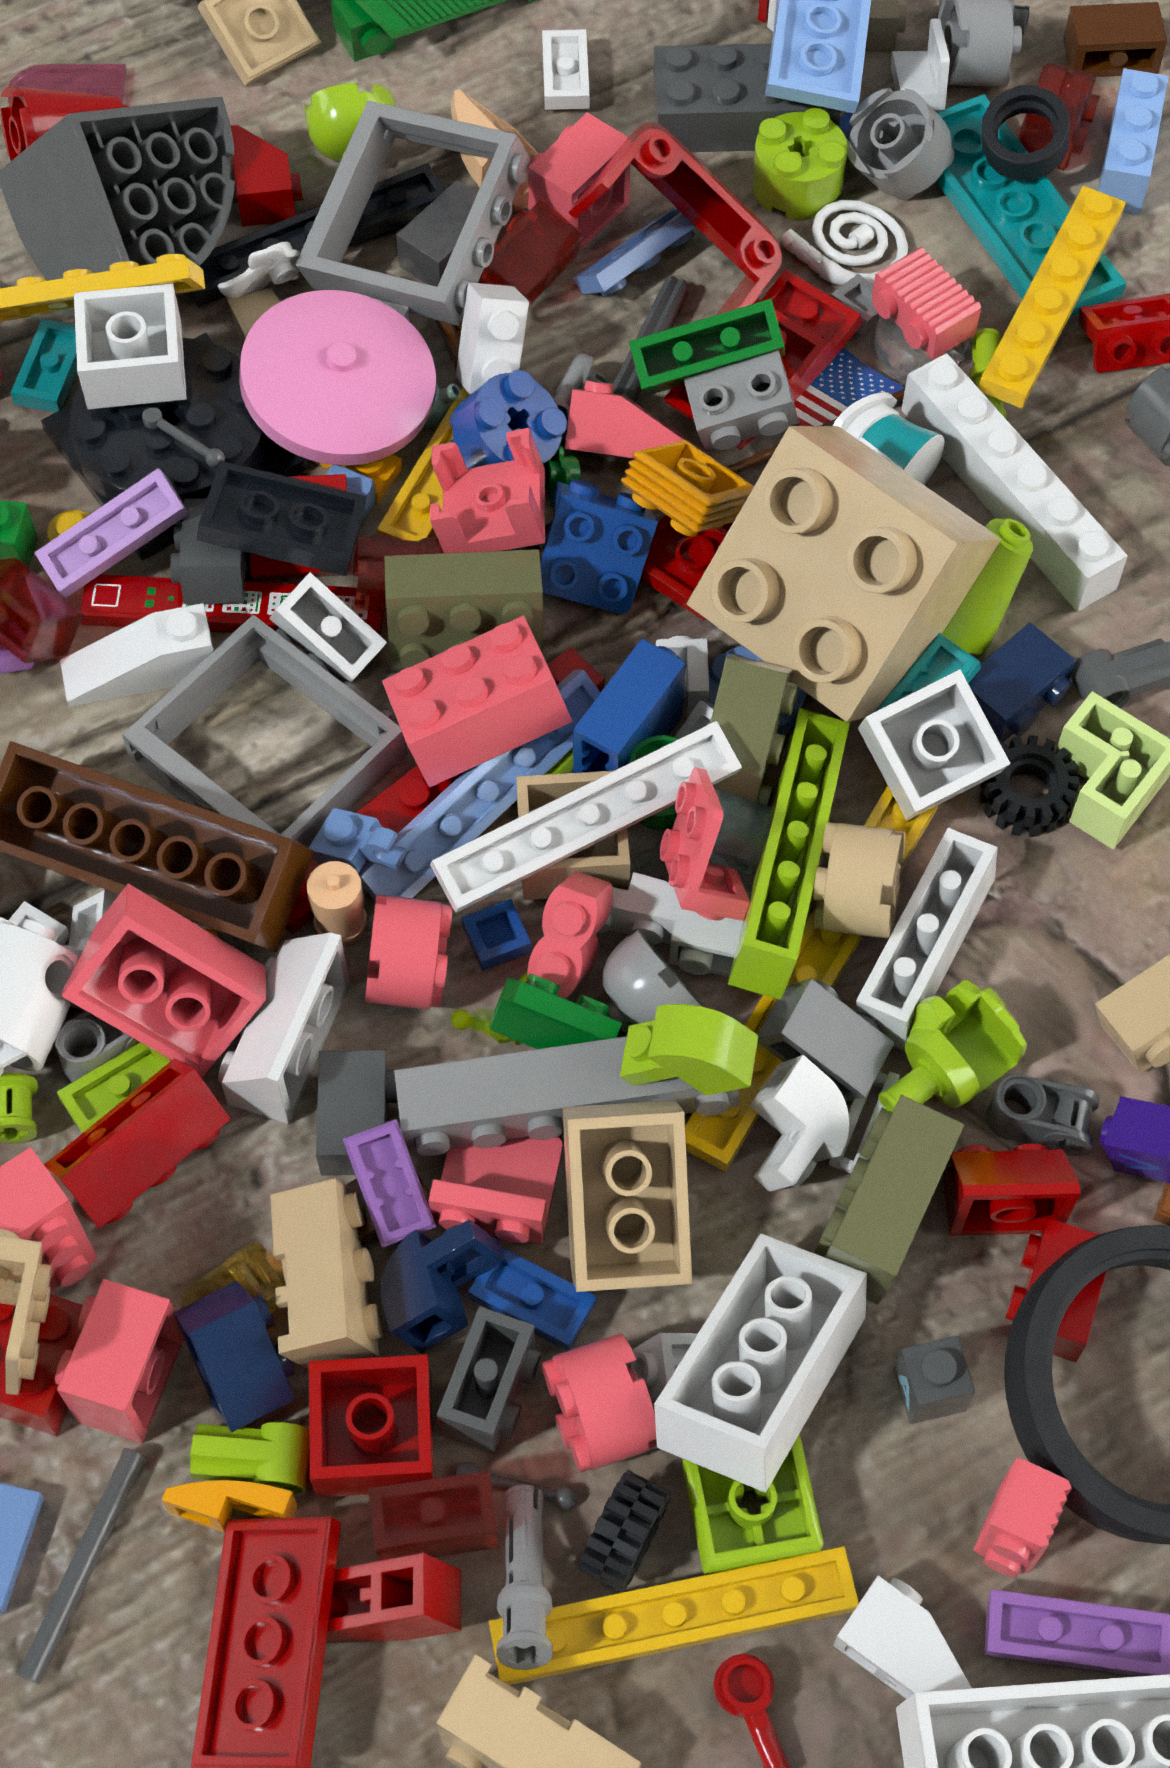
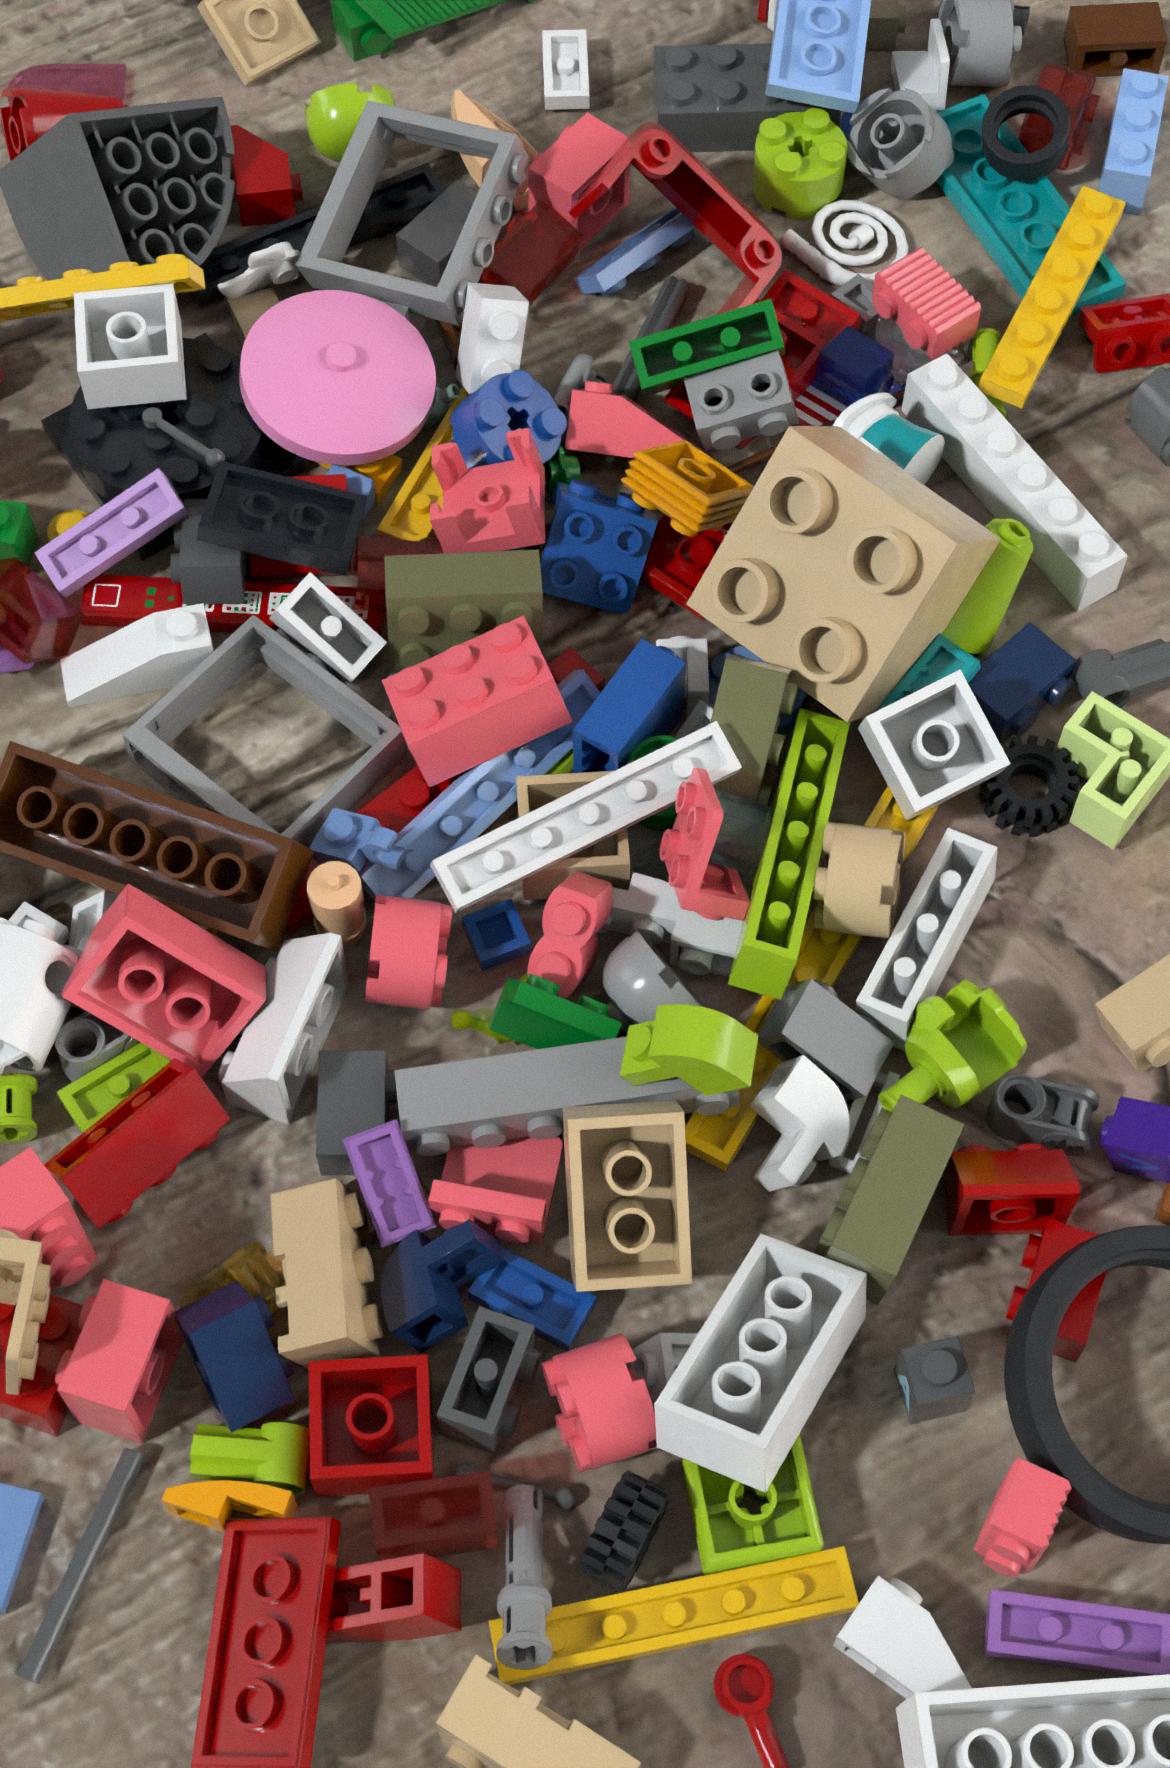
(47, 368): teal plate -> none
(854, 367): none -> clear blue brick

